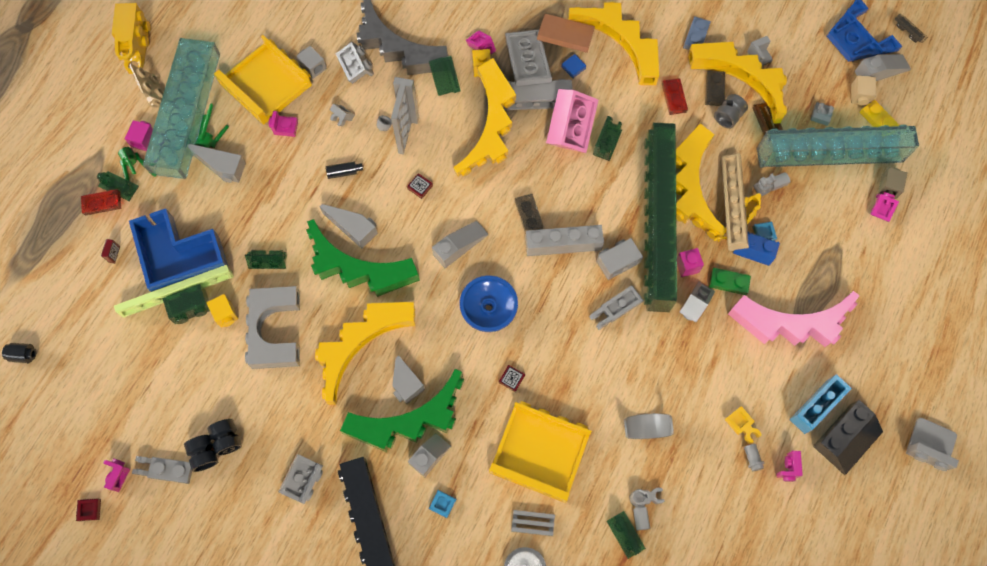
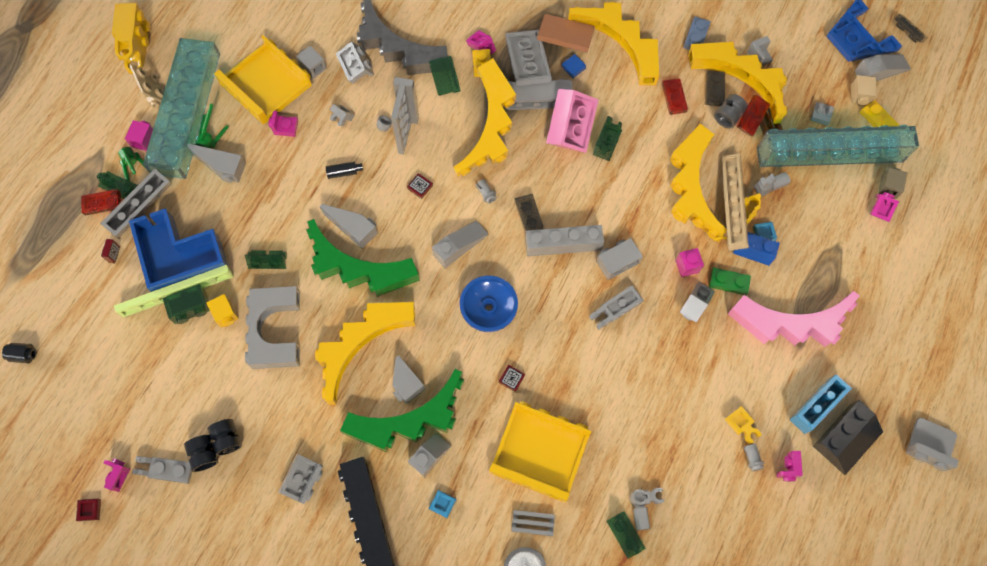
(136, 203): none -> light grey brick
(488, 195): none -> light grey pin
(648, 426): light grey piece -> none
(661, 218): clear green brick -> none
(753, 115): none -> clear red plate

